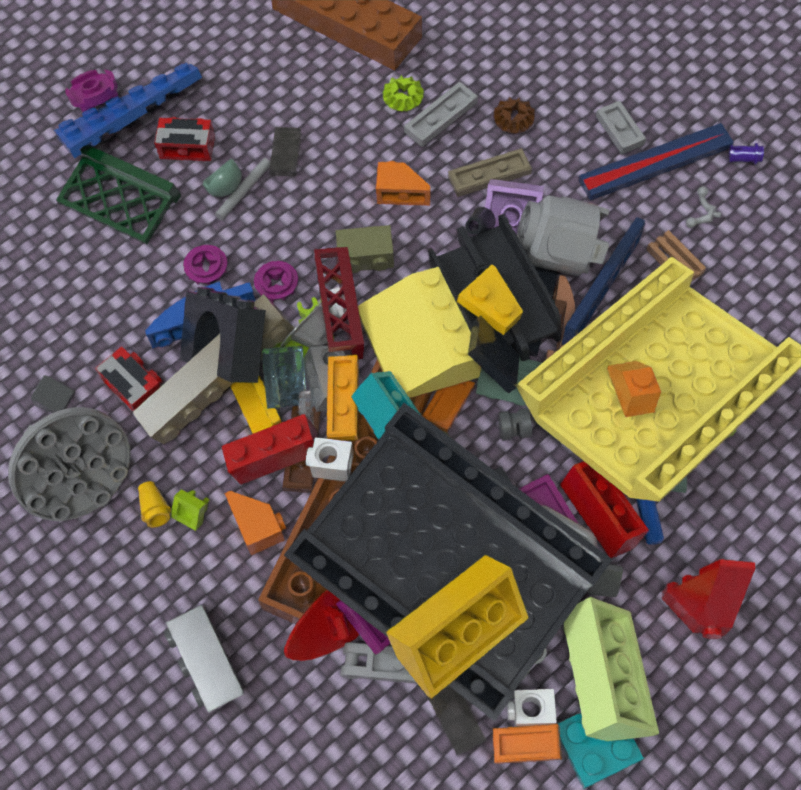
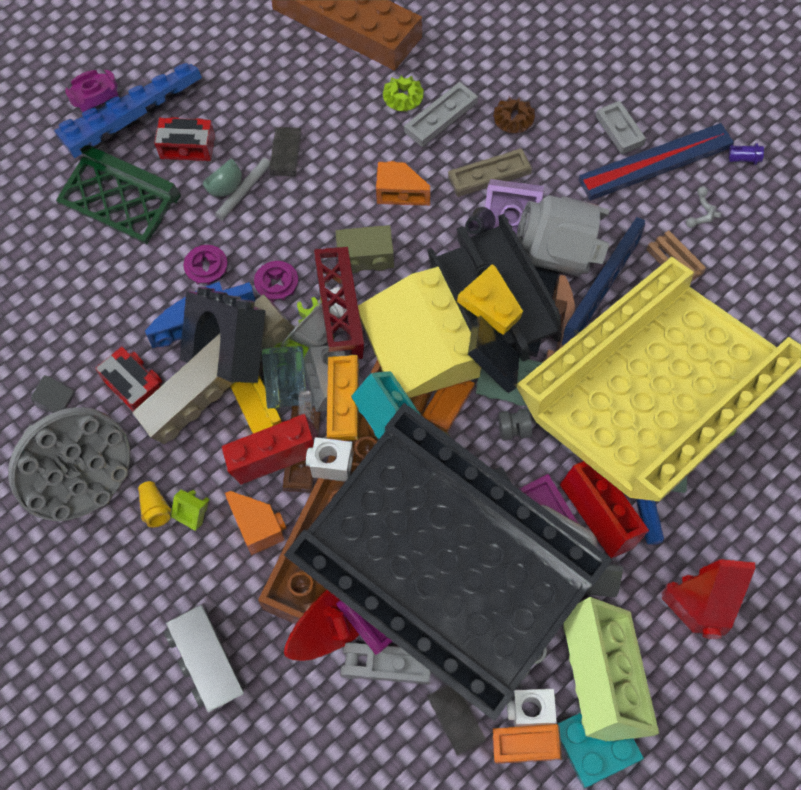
(458, 624): yellow slope -> none
(635, 387): orange slope -> none

